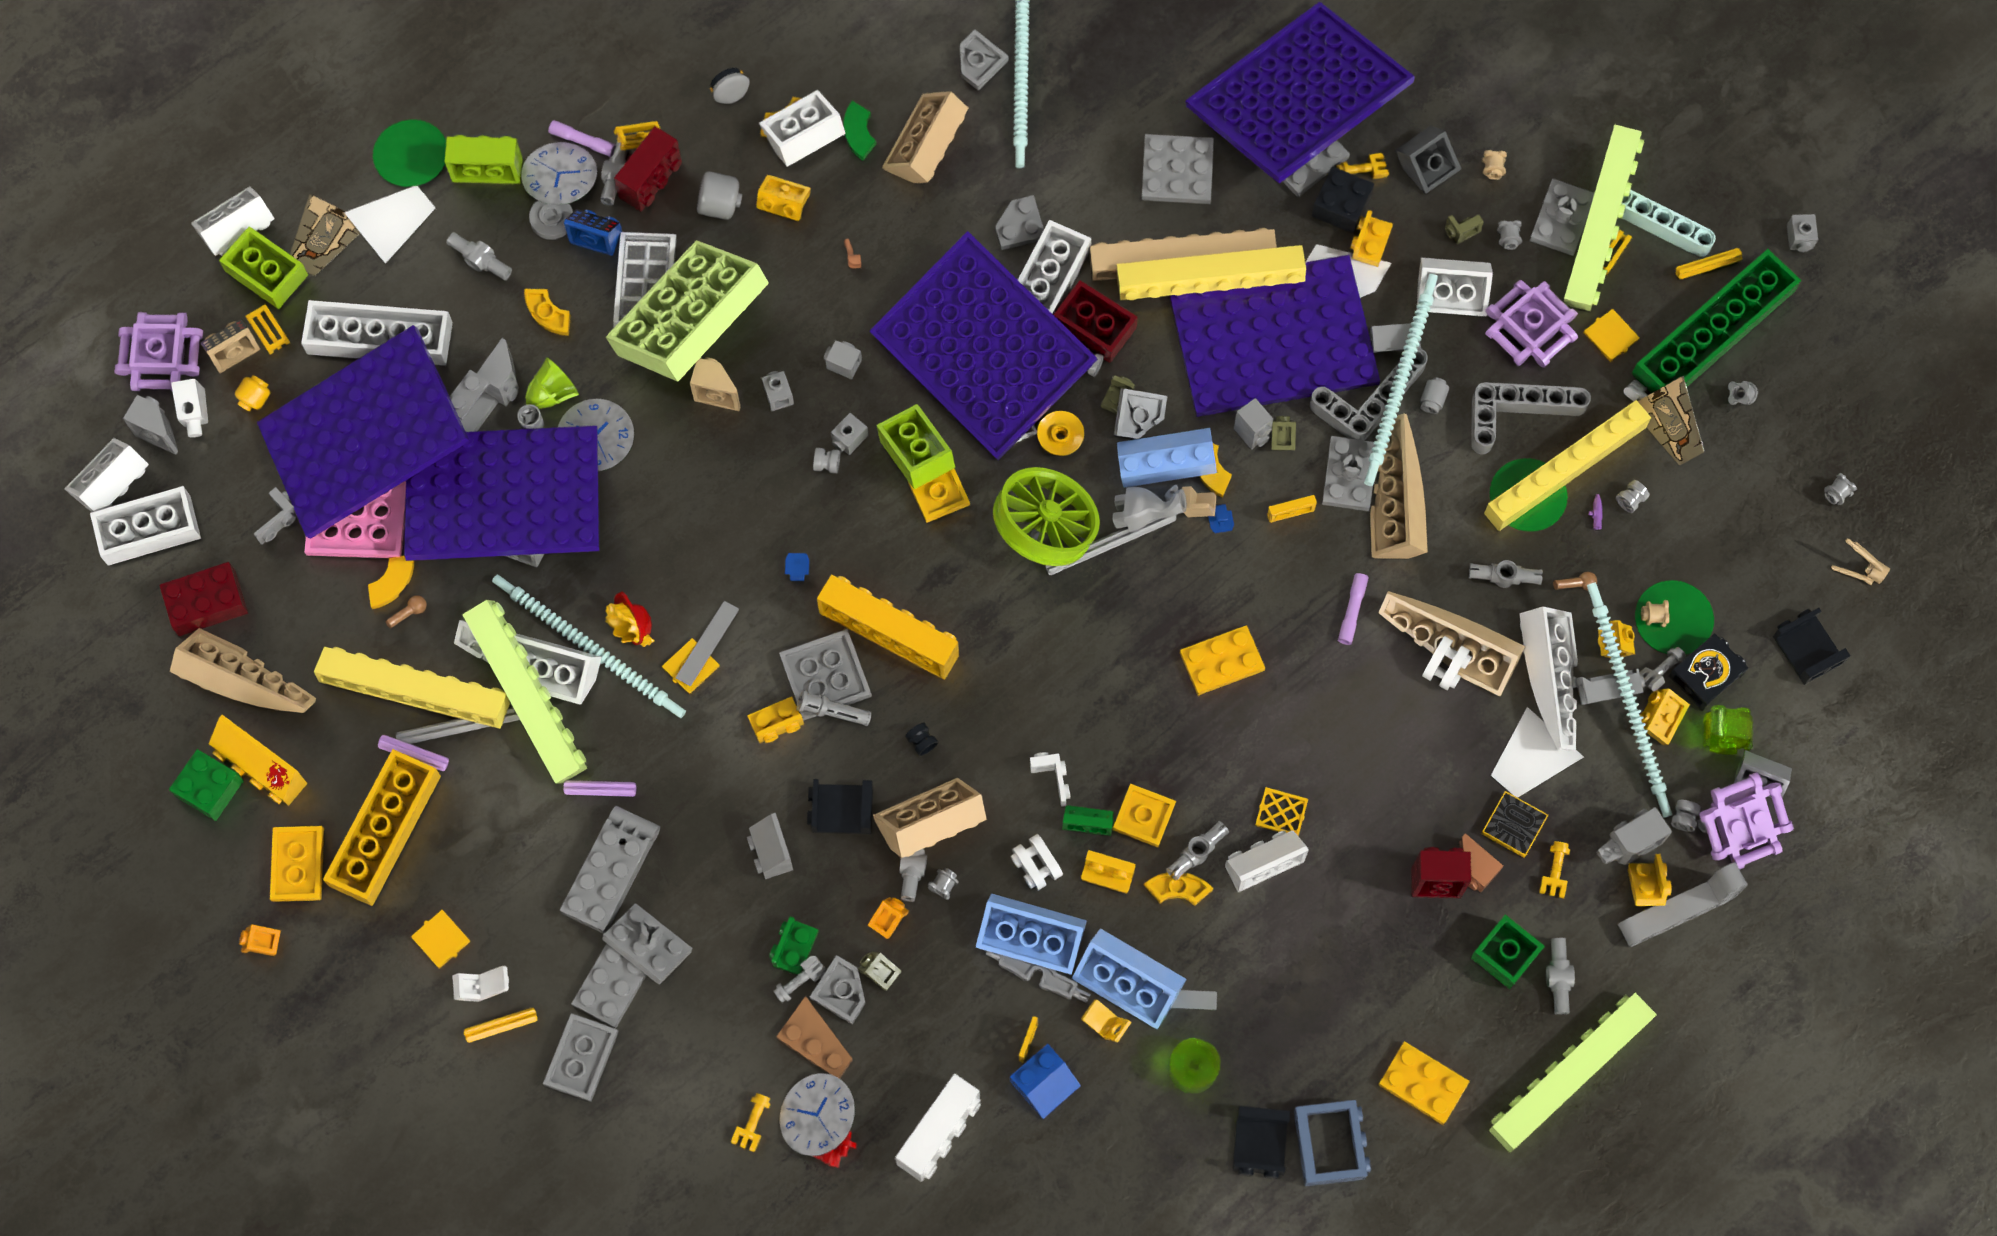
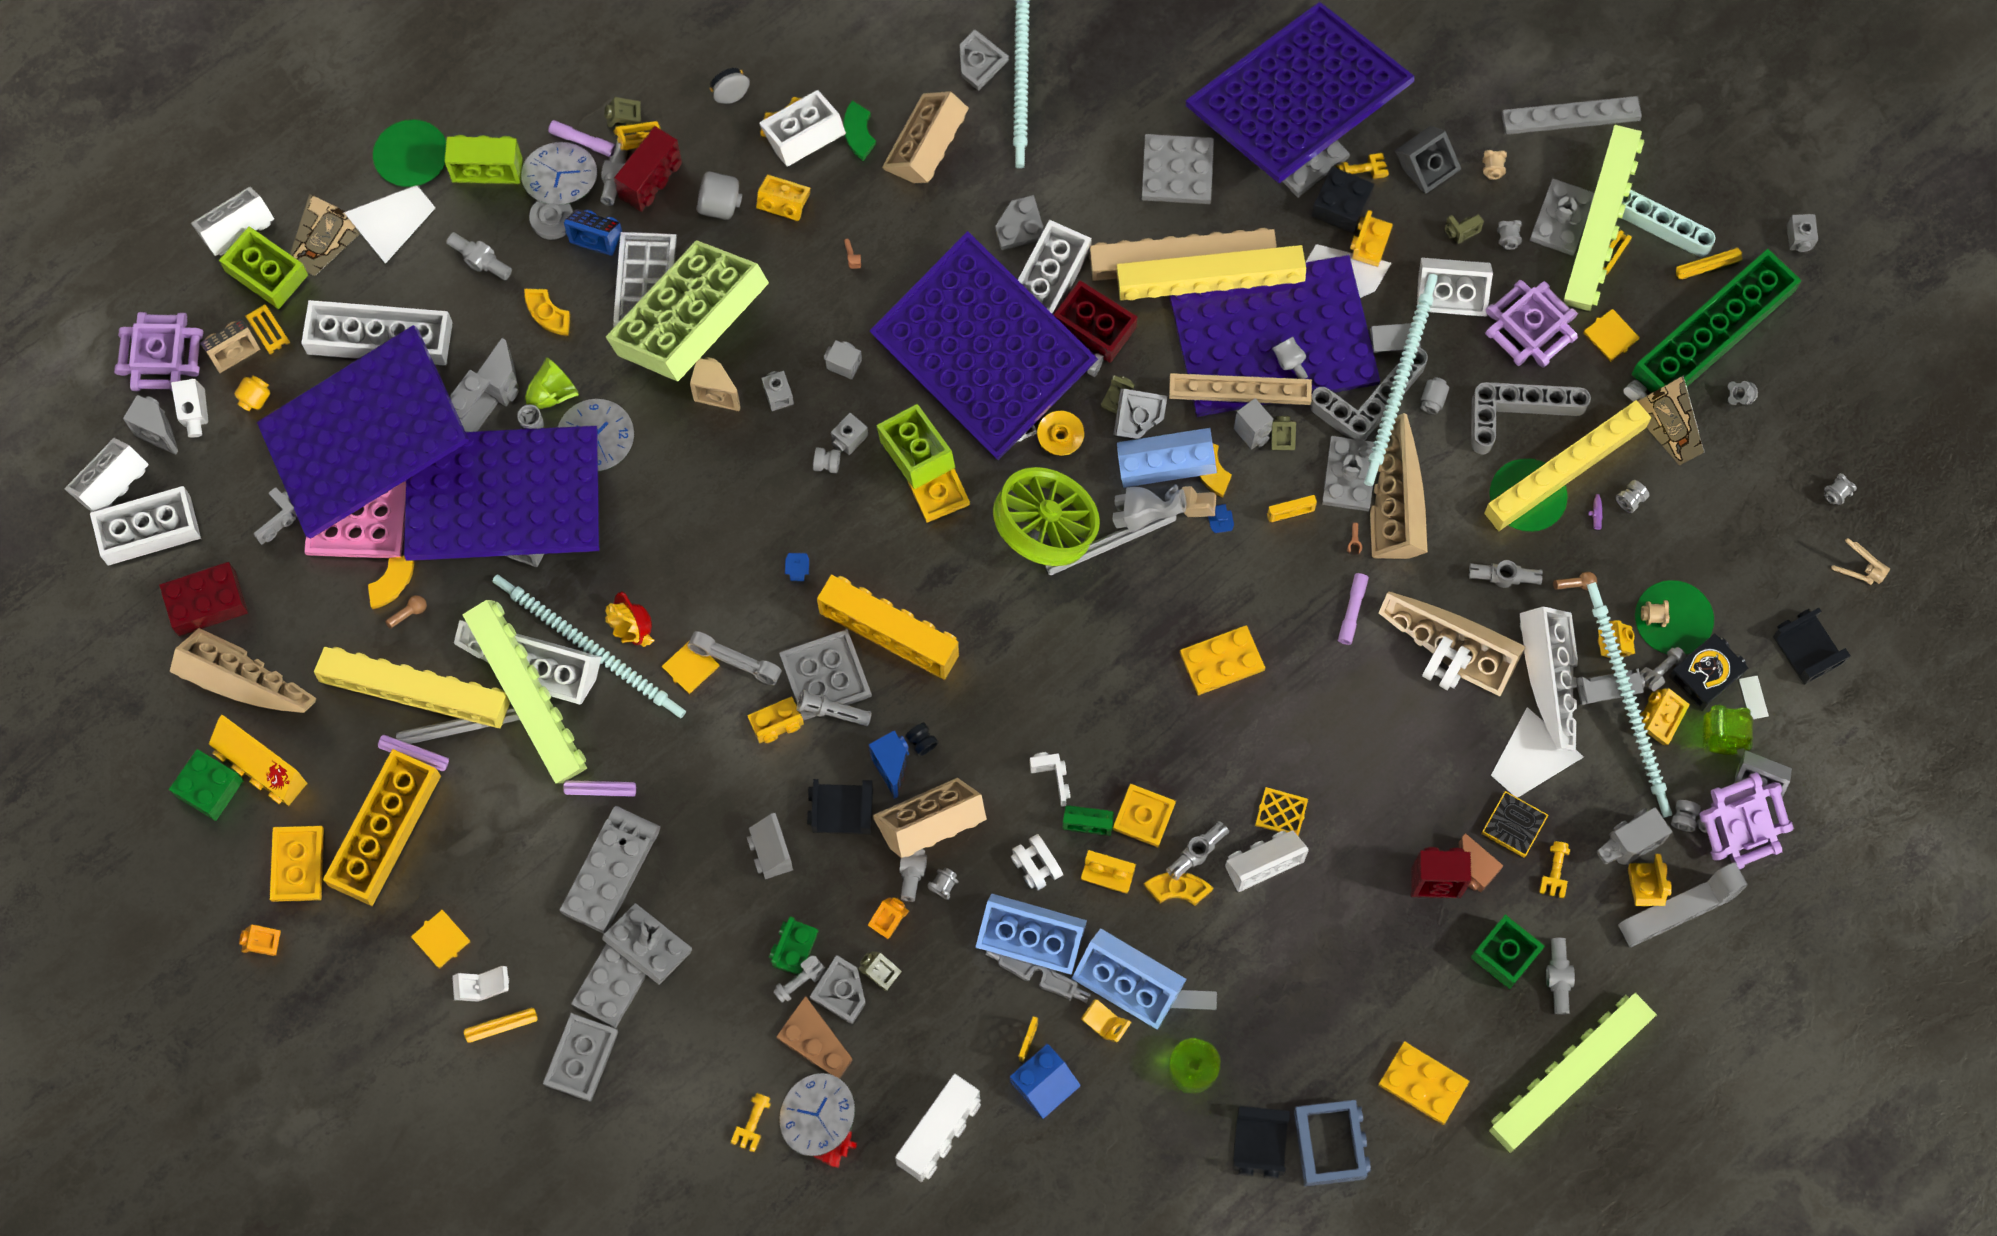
(623, 111): none -> olive bracket
(707, 643): light grey sticker -> none
(762, 670): none -> light grey piece
(890, 759): none -> blue slope
(1240, 389): none -> tan plate
(1291, 357): none -> light grey piece
(1354, 539): none -> nougat hand
(1571, 115): none -> light grey plate
(1753, 696): none -> white sticker

